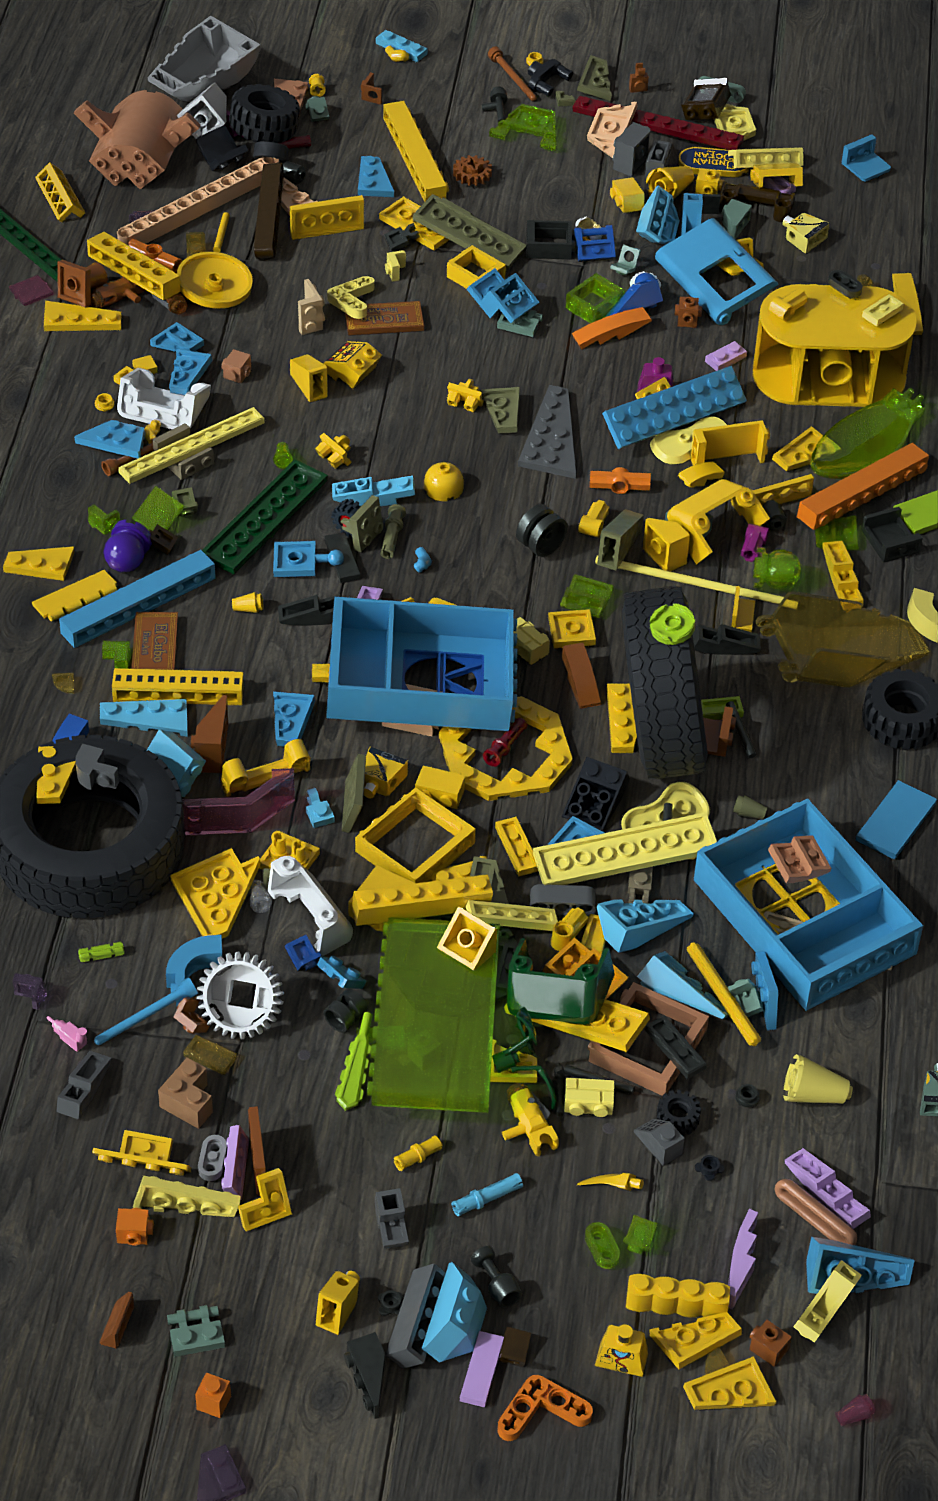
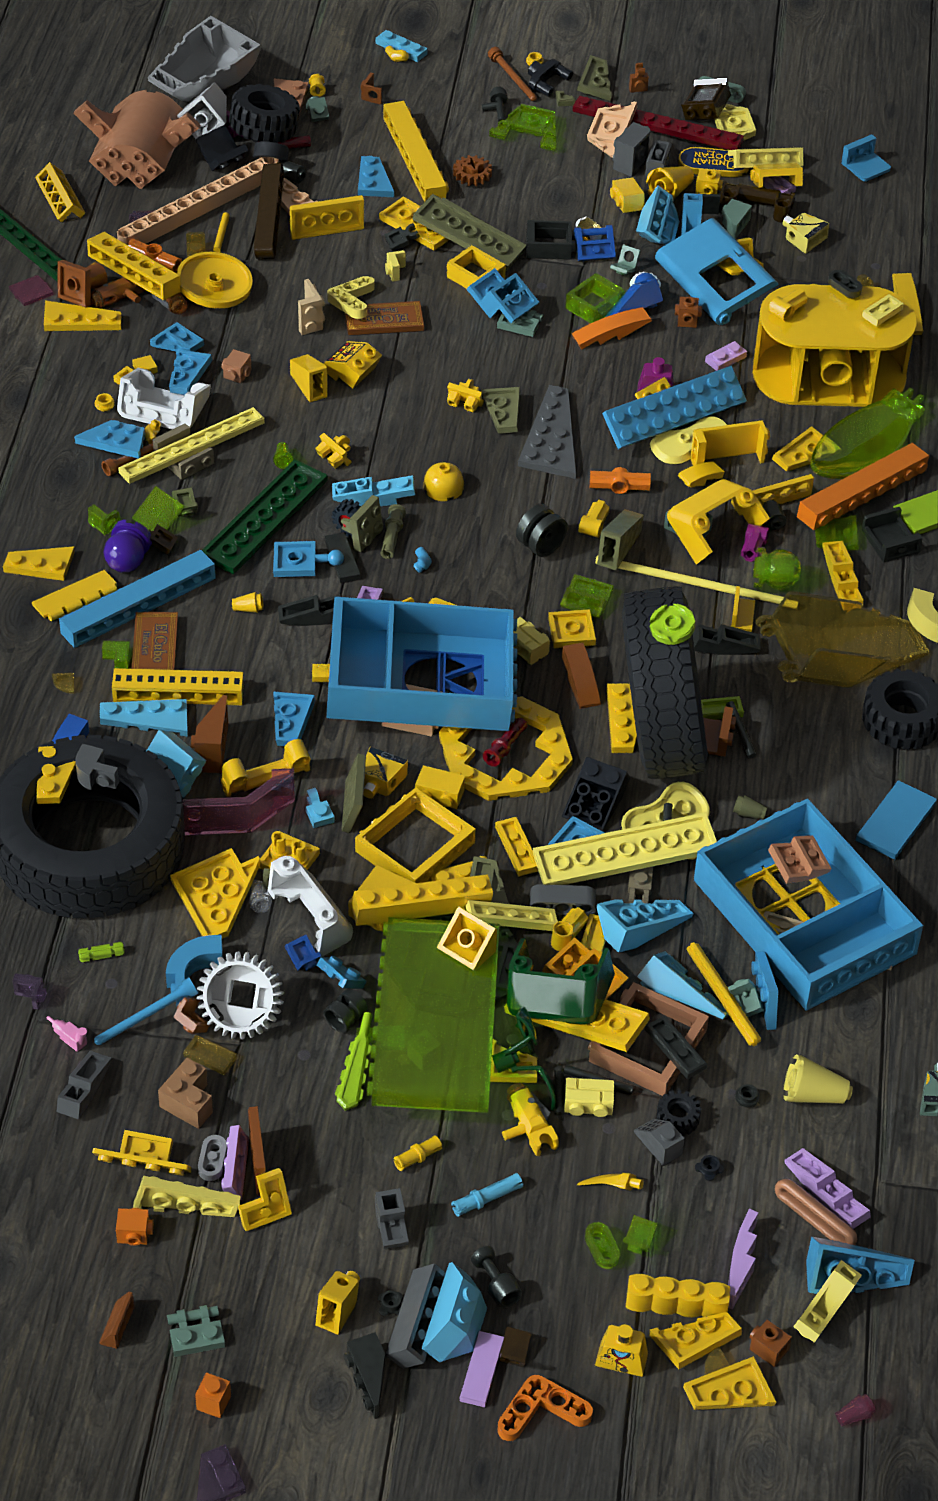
(666, 543): yellow slope -> none

